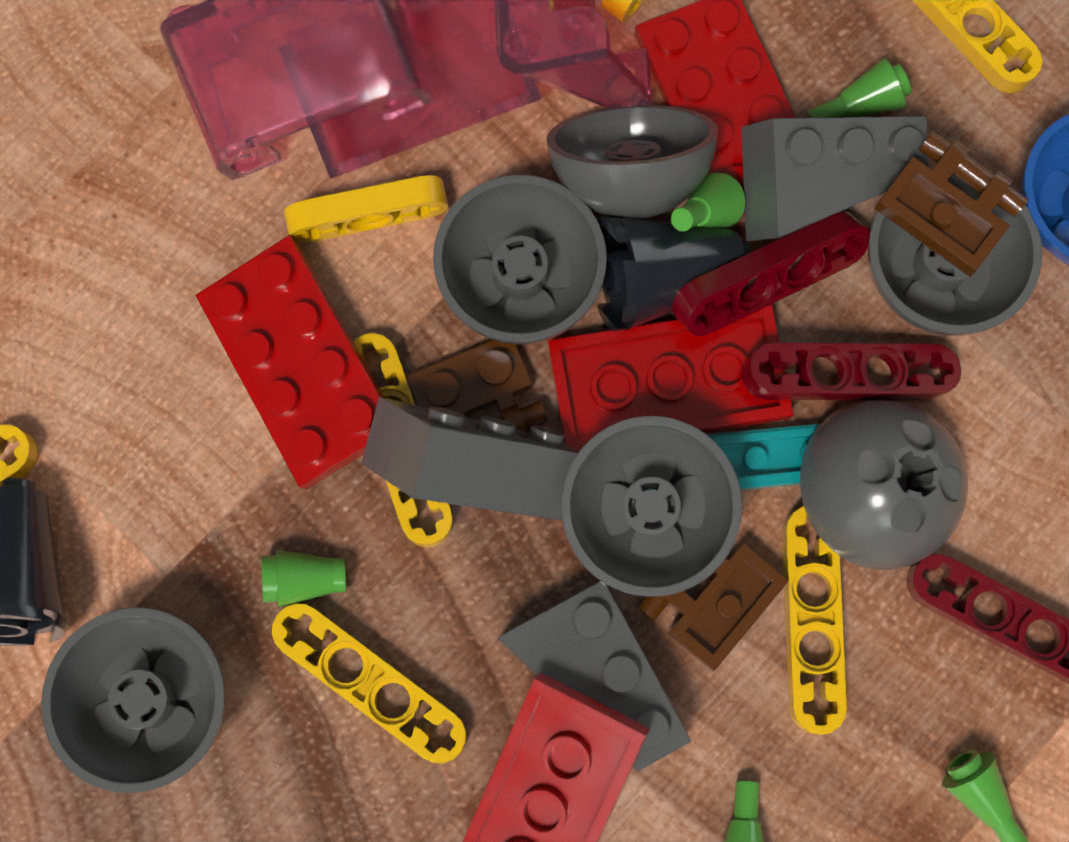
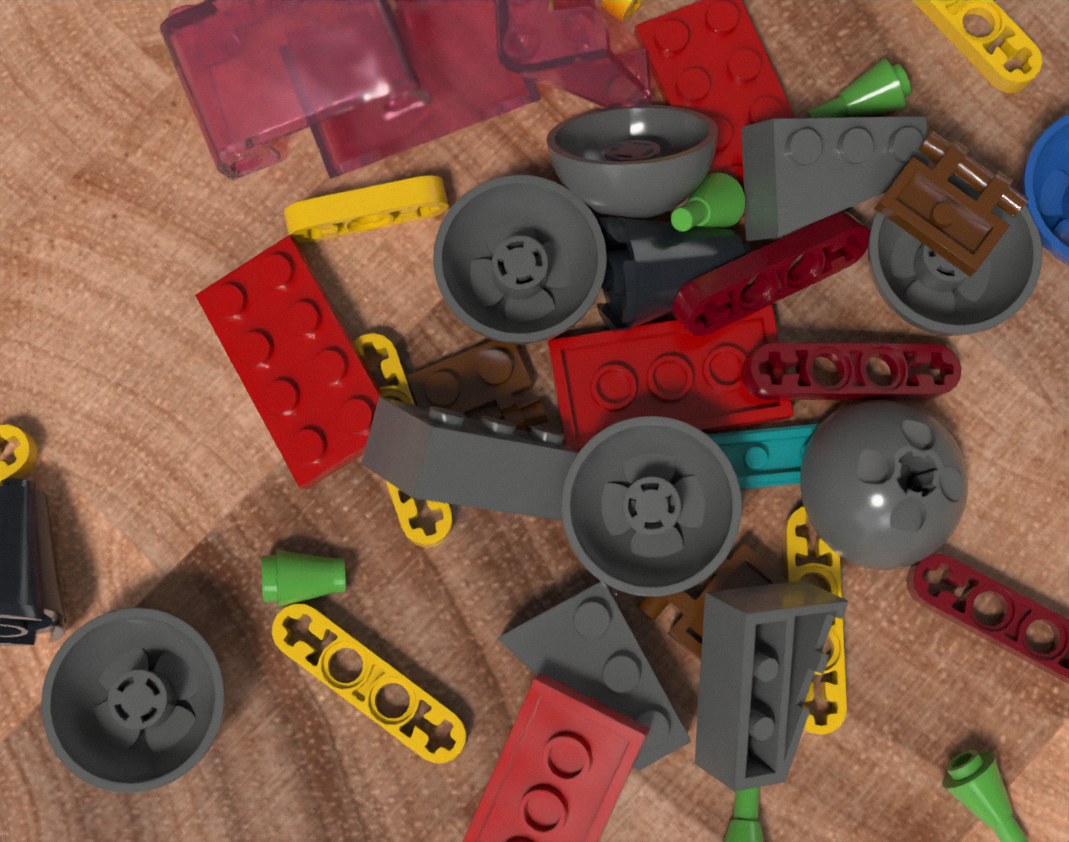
(756, 677): none -> dark grey wedge

